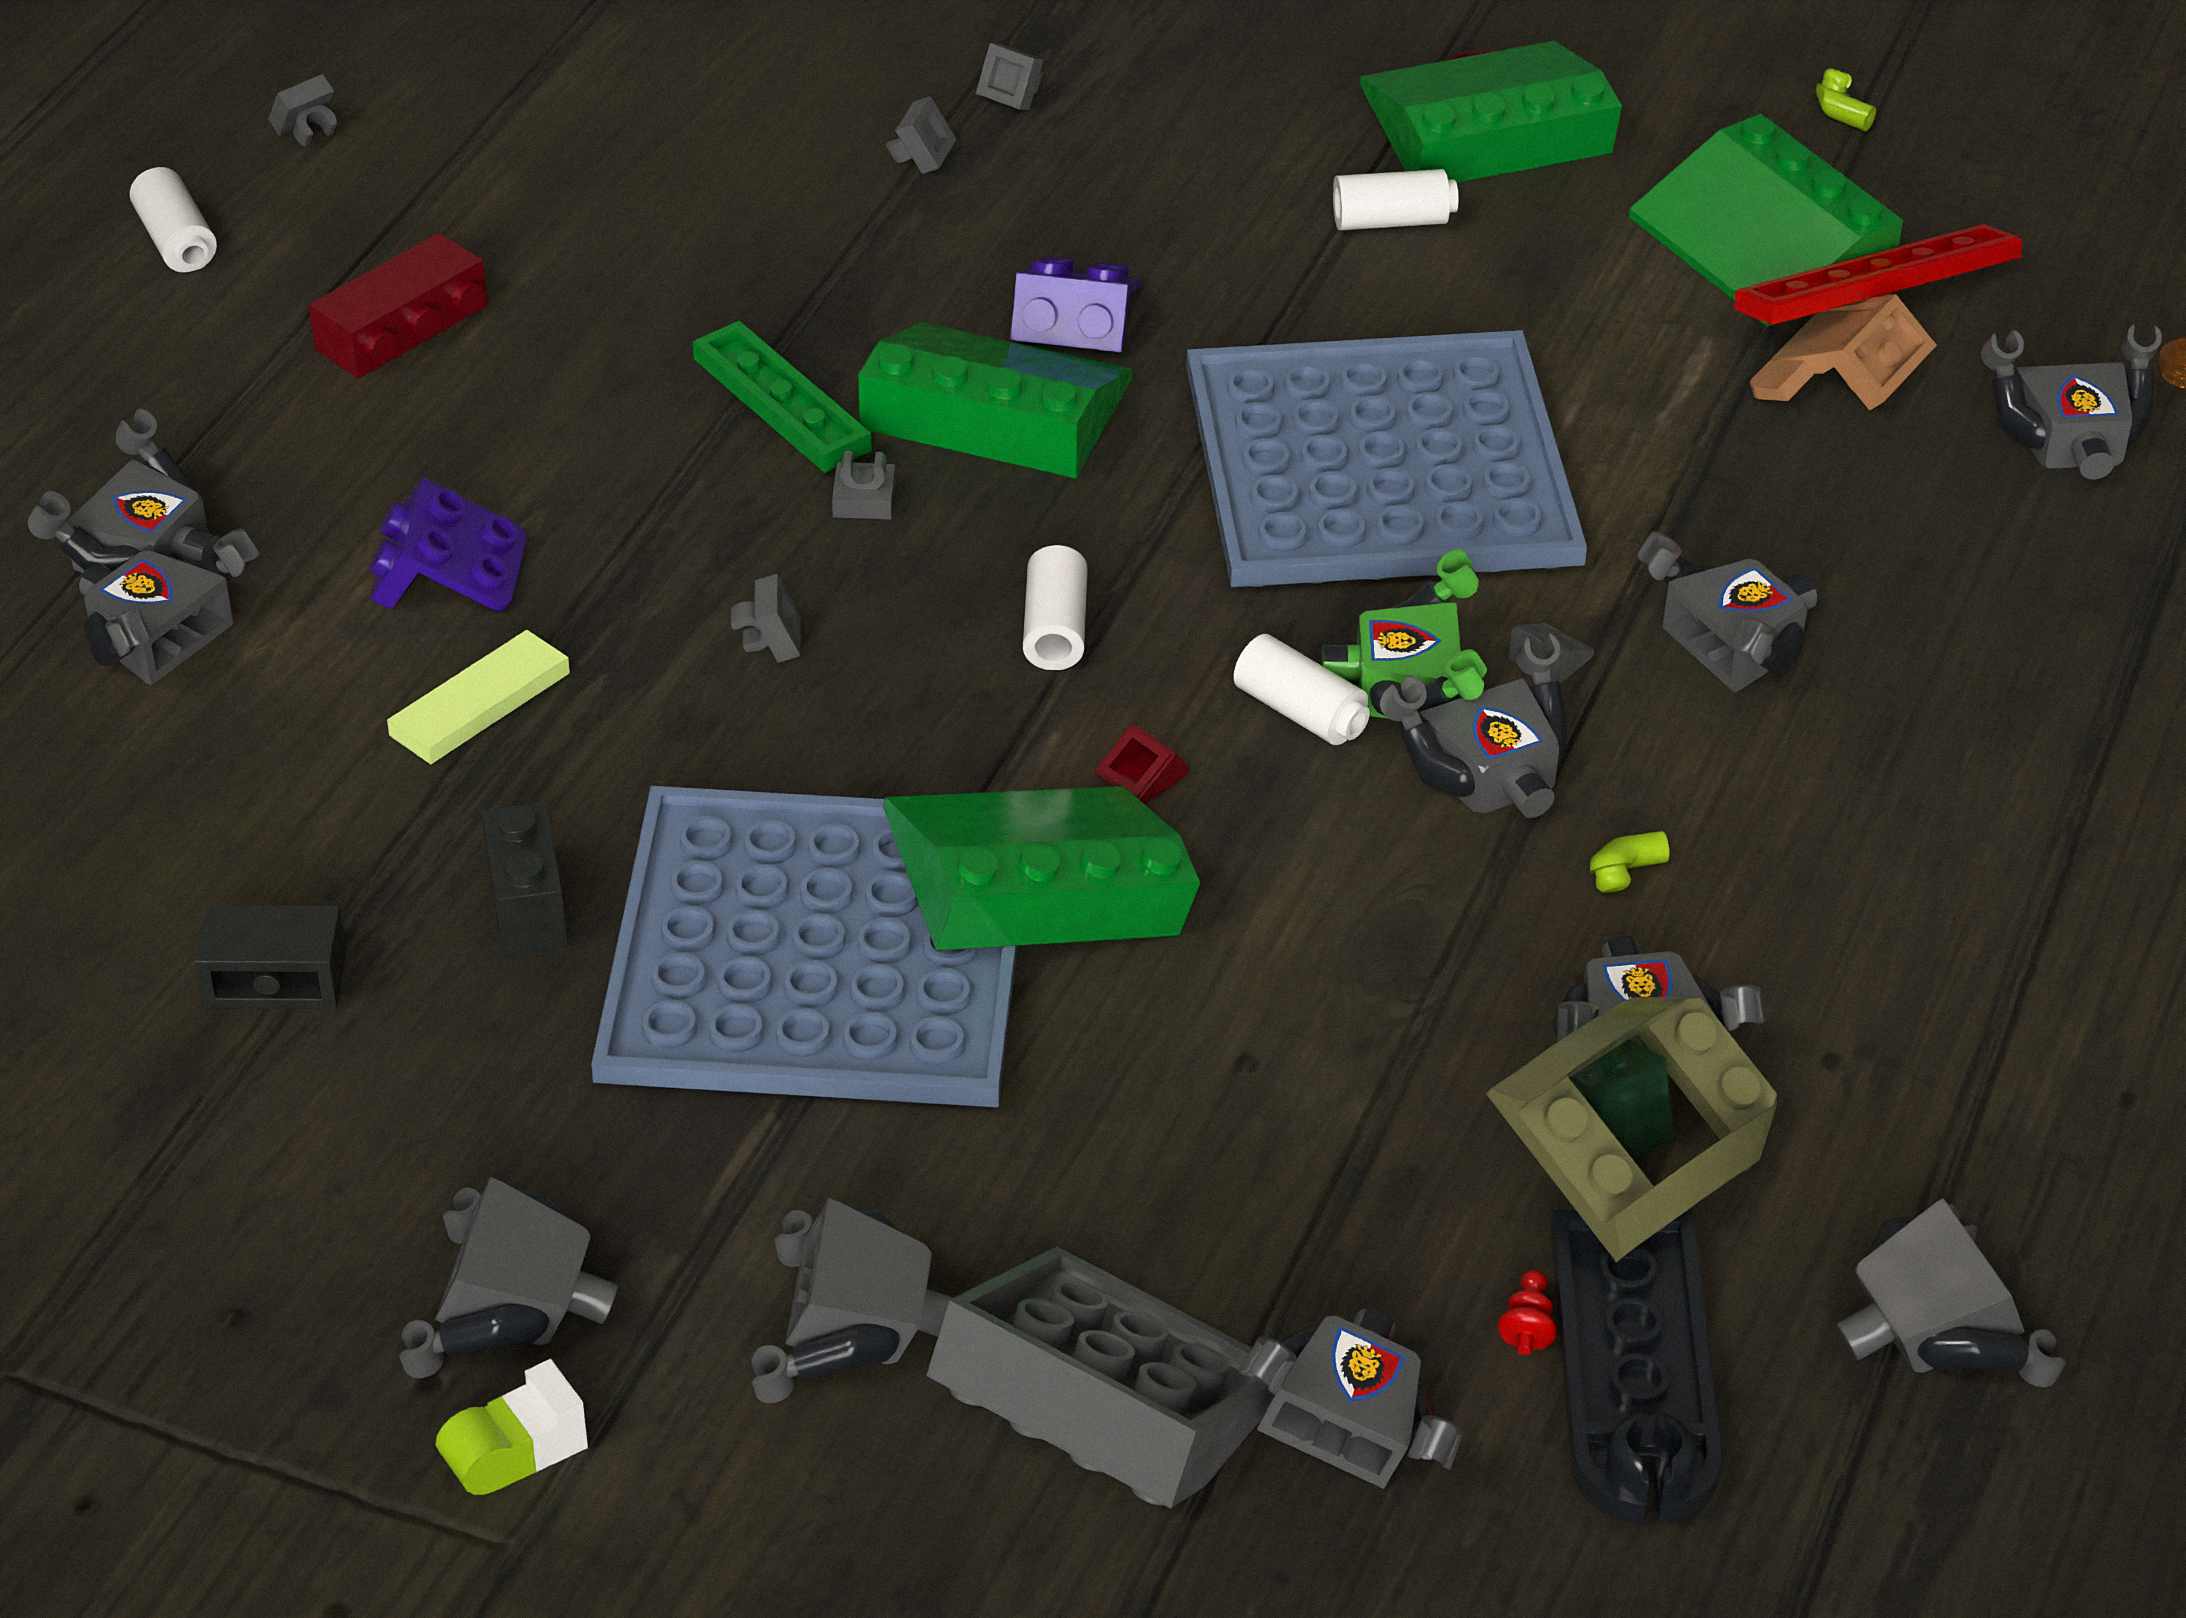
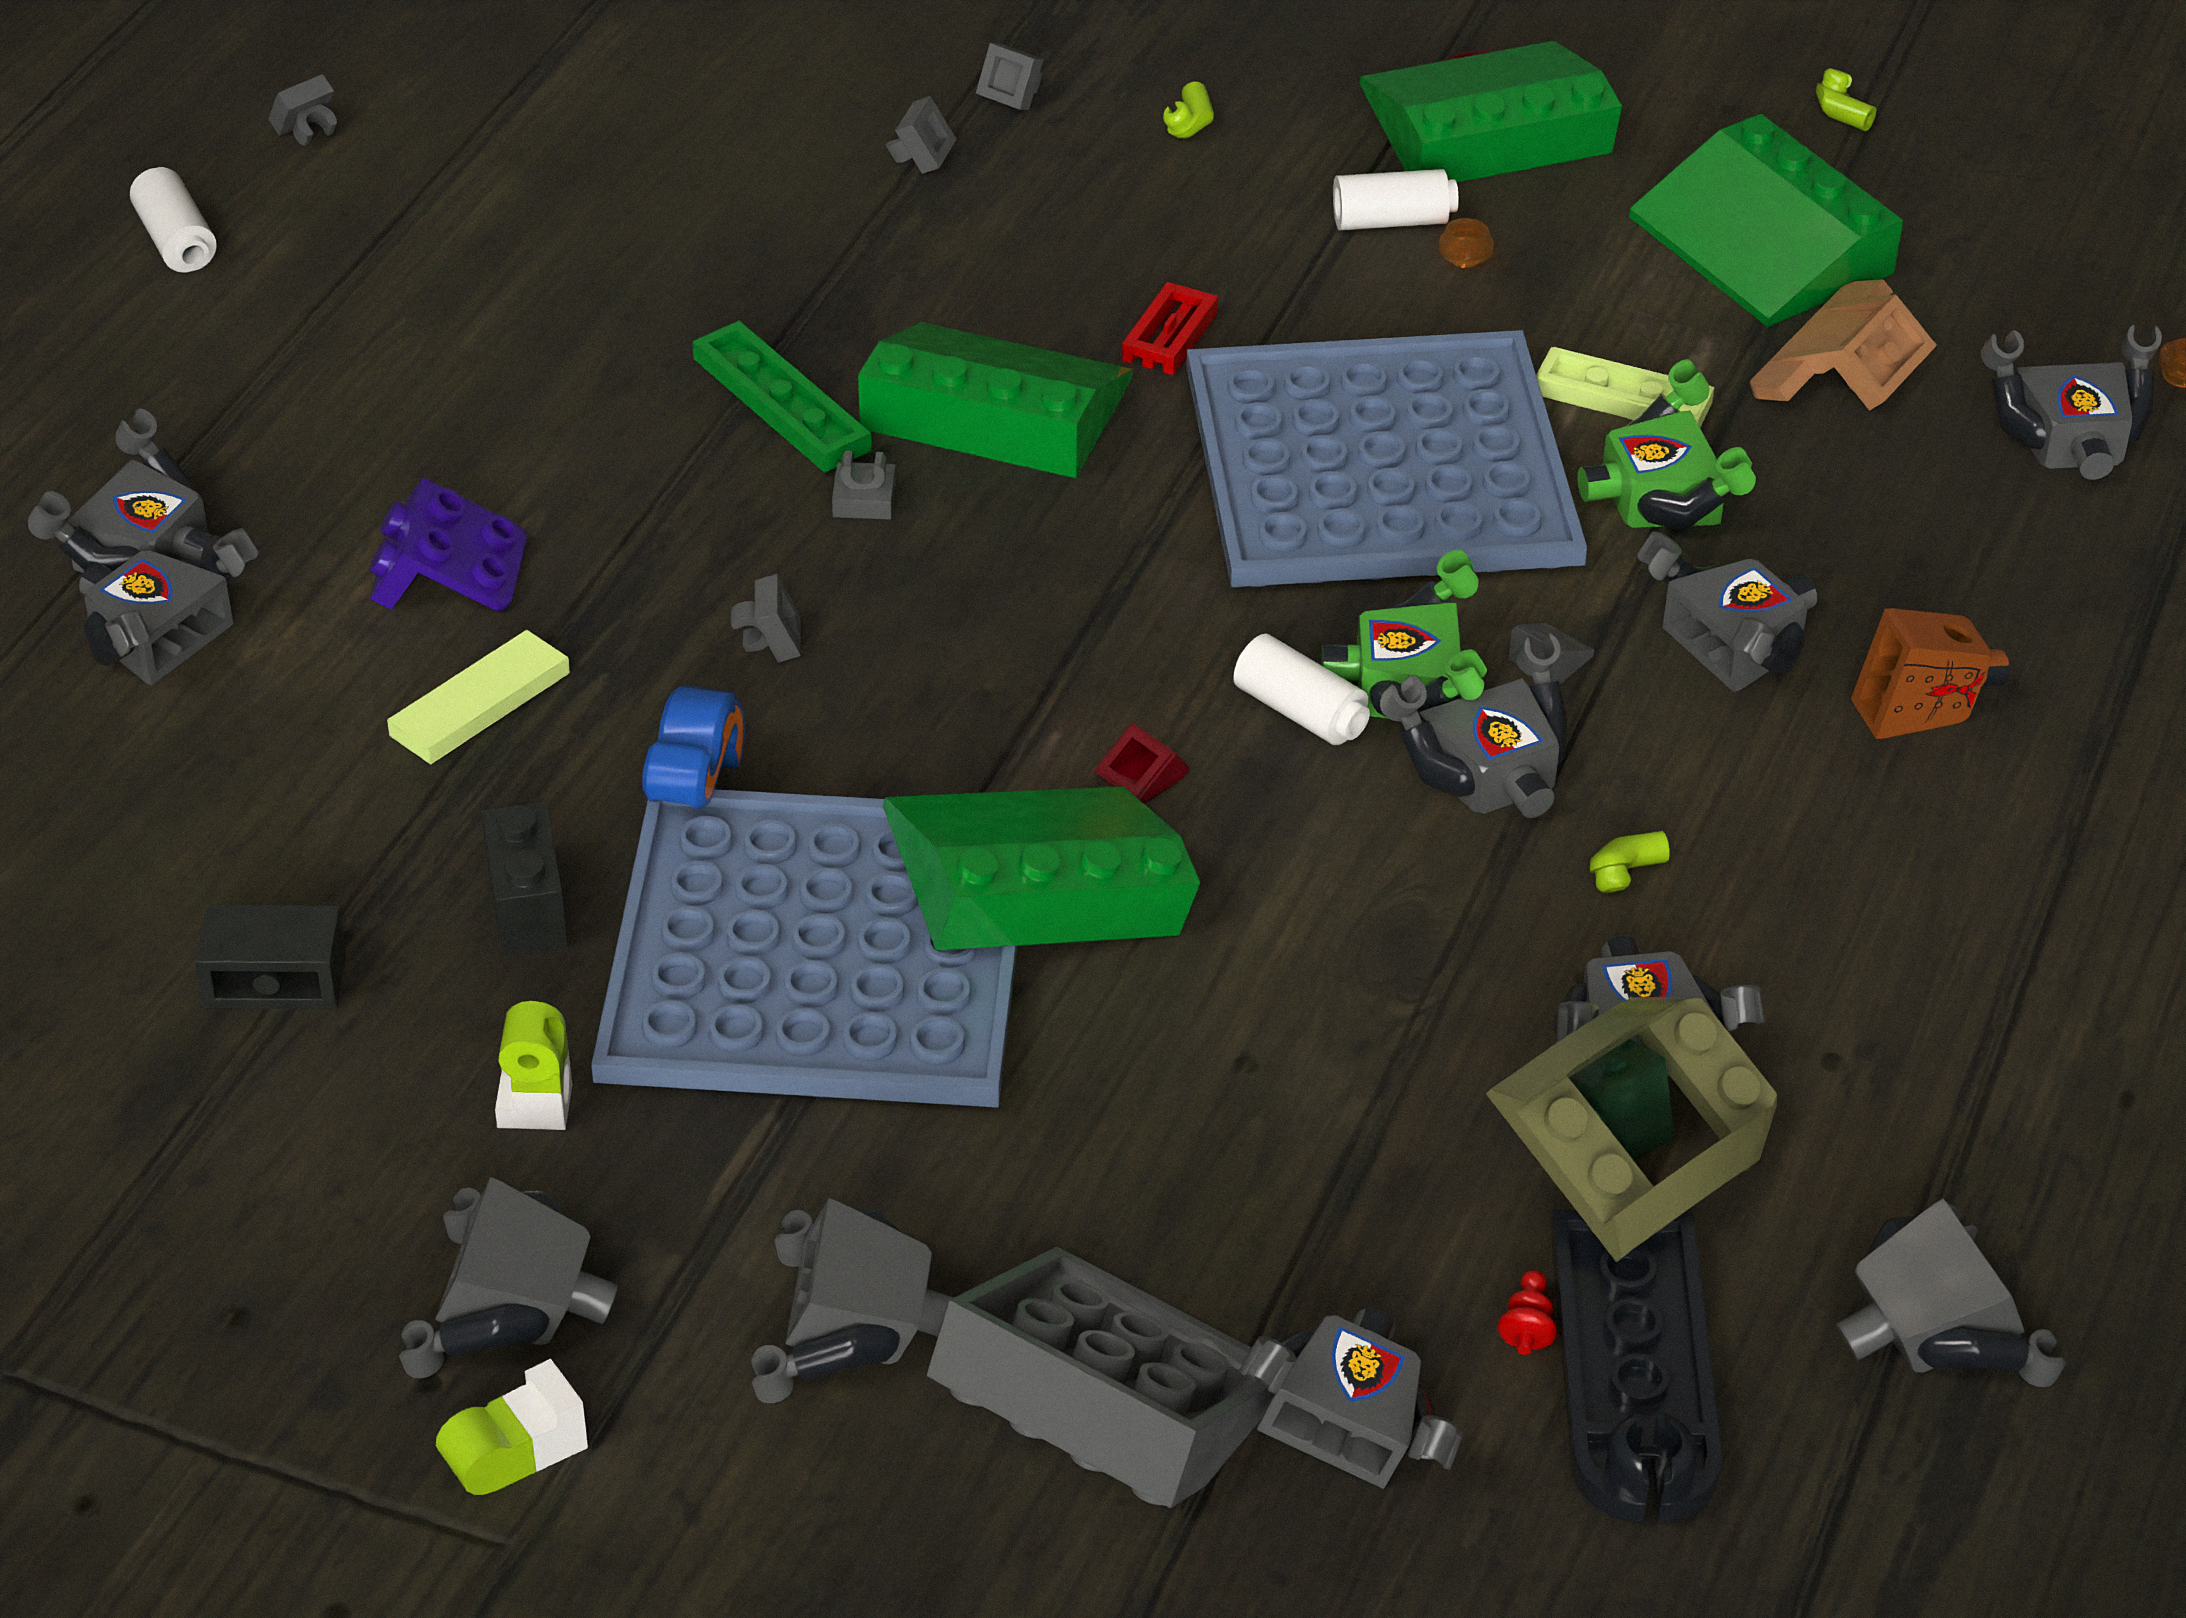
(398, 305): dark red brick -> none
(534, 1068): none -> lime leg
(695, 739): none -> blue animal
(1055, 608): white brick -> none
(1072, 305): bracket -> none
(1180, 330): none -> red tile
(1192, 113): none -> lime arm
(1466, 242): none -> clear orange plate
(1606, 385): none -> yellowish green tile
(1663, 466): none -> bright green torso
(1877, 274): red tile -> none
(1924, 672): none -> dark orange torso

